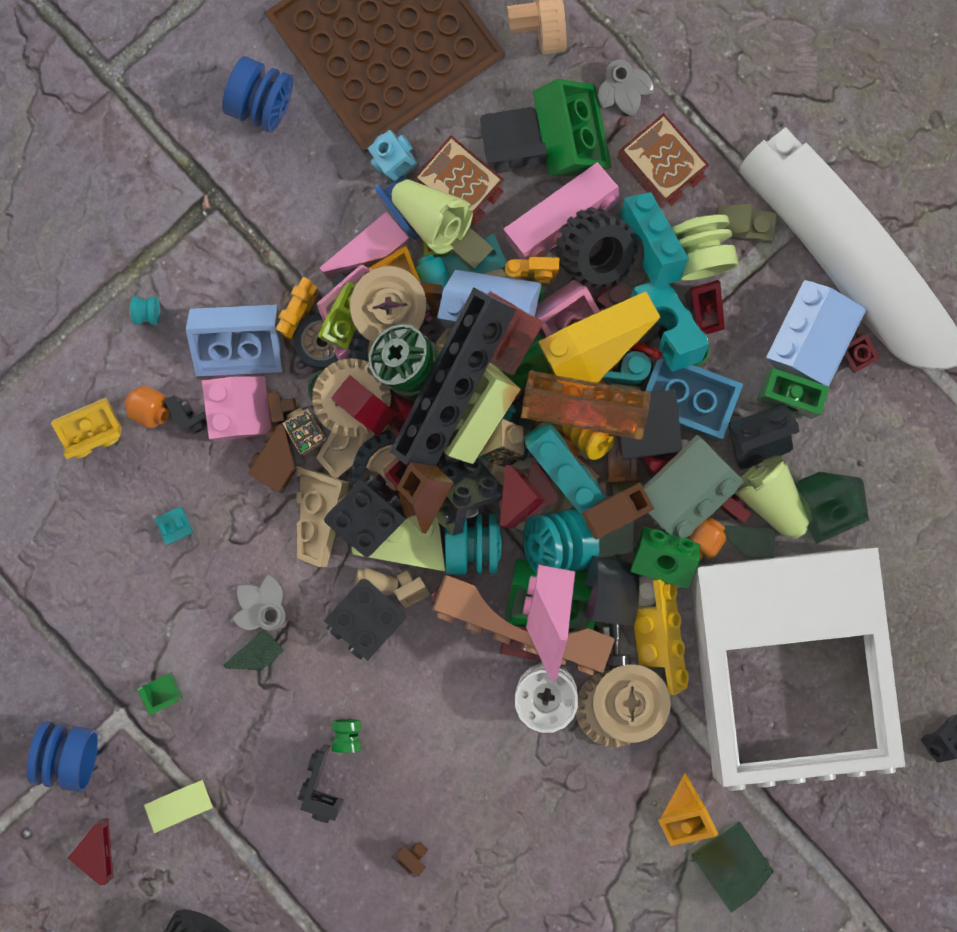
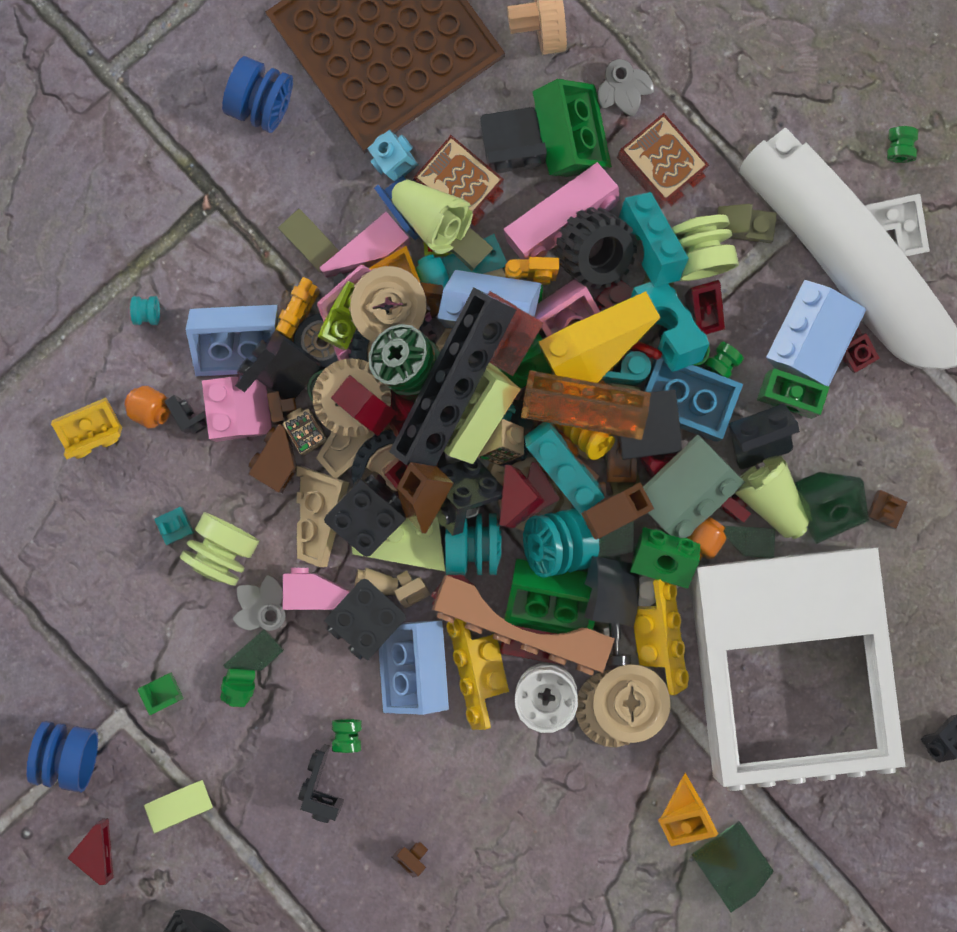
(219, 549): none -> yellowish green wheel
(237, 687): none -> green piece
(278, 366): none -> black bracket
(308, 239): none -> olive slope
(310, 591): none -> bright pink slope
(414, 669): none -> light blue slope
(479, 671): none -> yellow bracket
(549, 614): bright pink slope -> none
(724, 361): none -> green wheel
(887, 509): none -> reddish brown tile
(902, 144): none -> green wheel
(907, 220): none -> white plate

